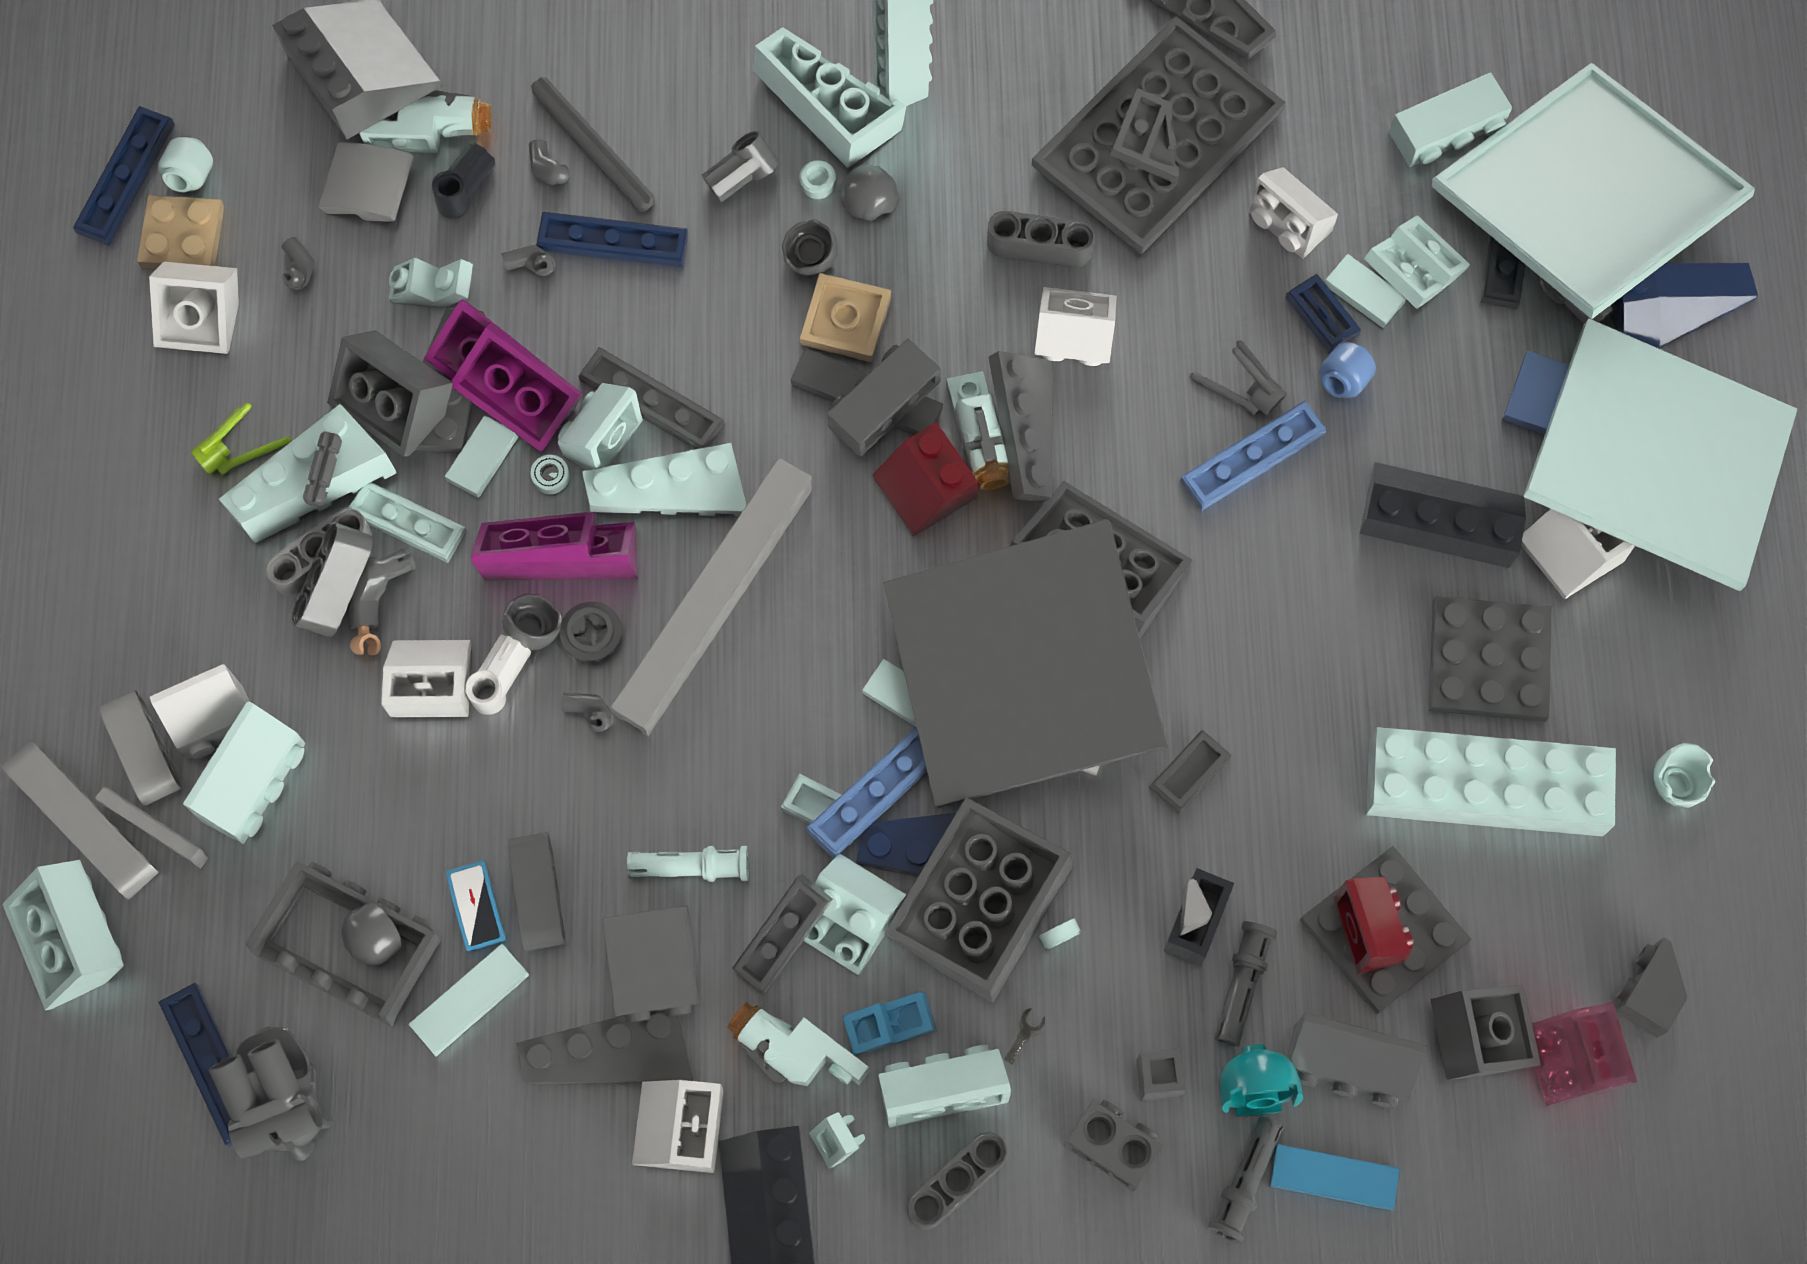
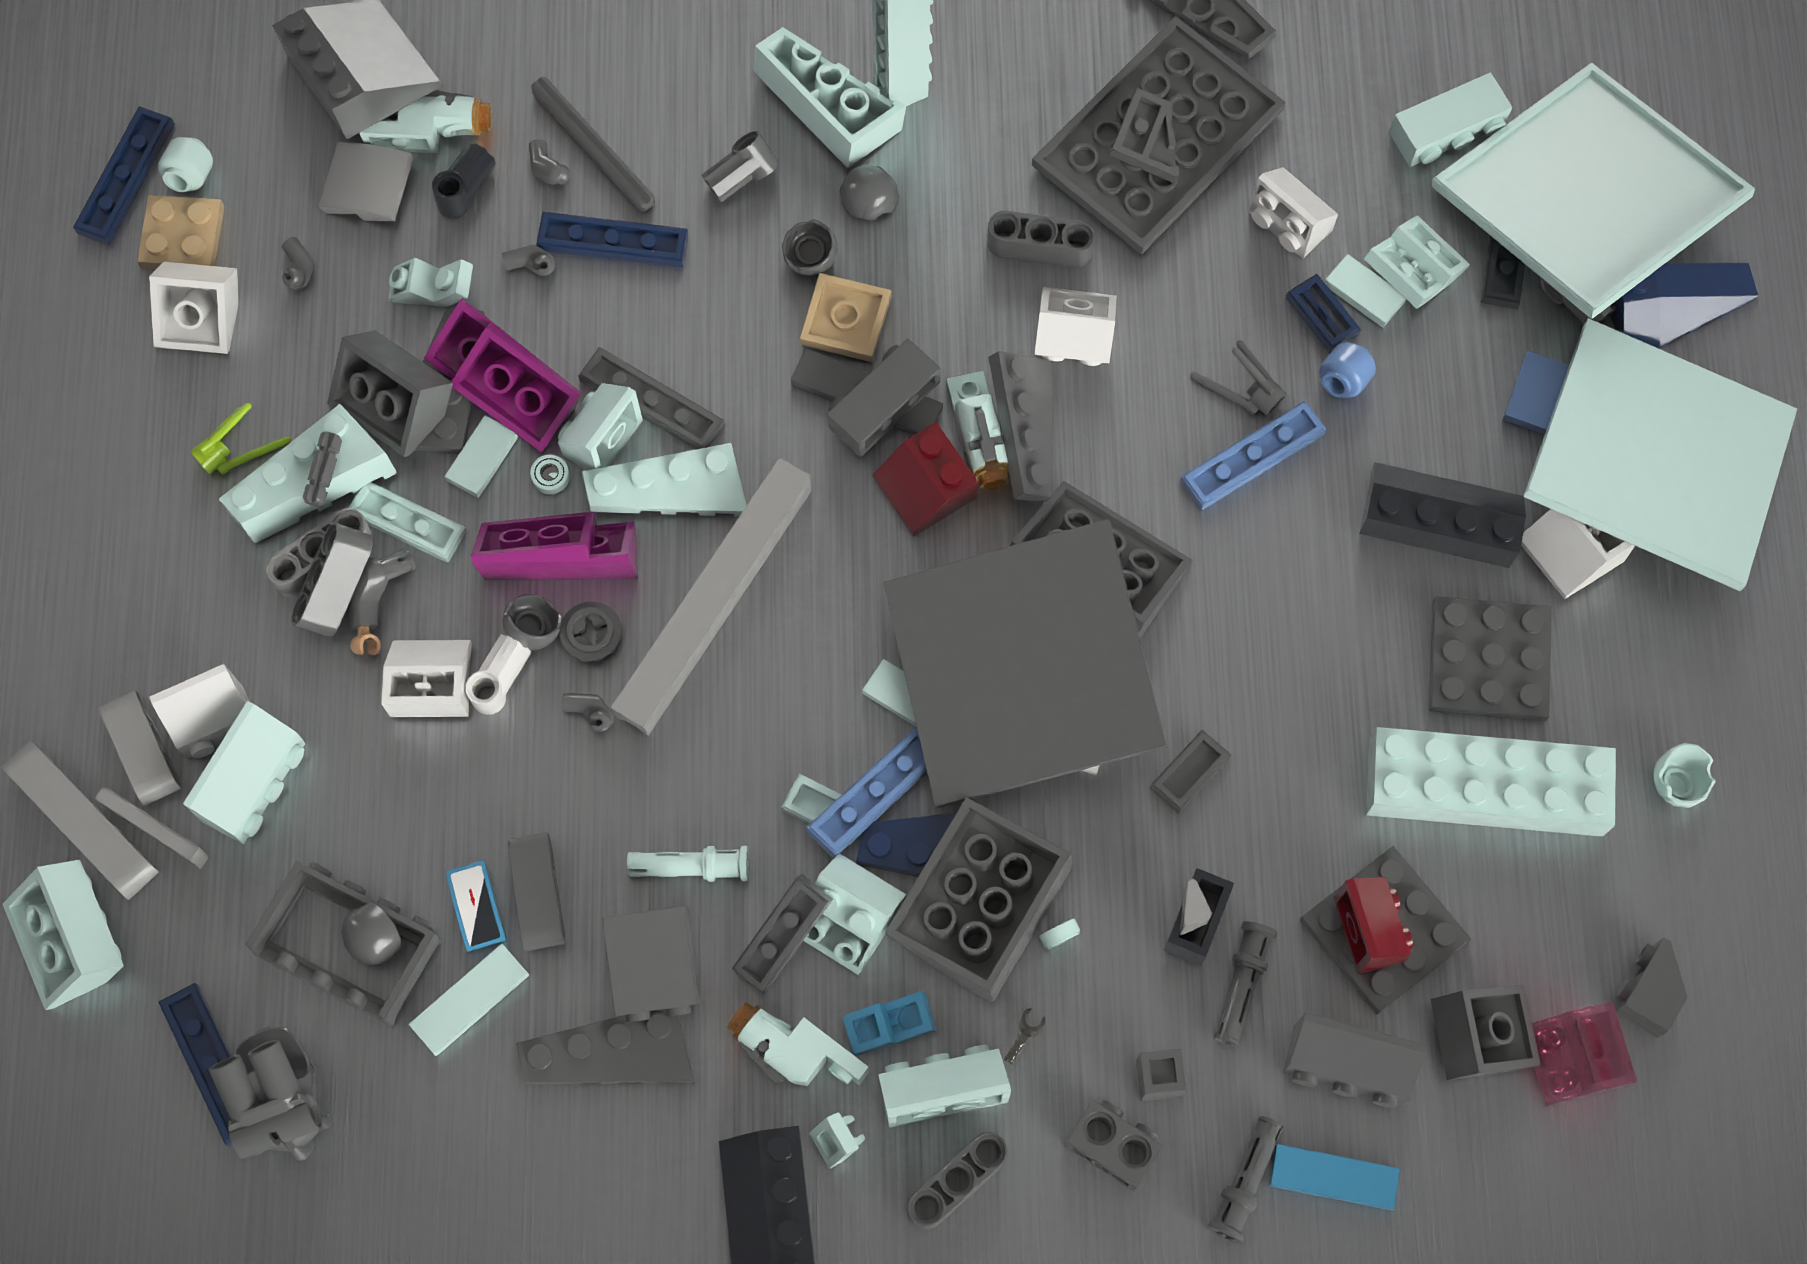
(678, 1125): white slope -> none
(817, 179): light aqua tile -> none
(1259, 1082): teal cylinder -> none

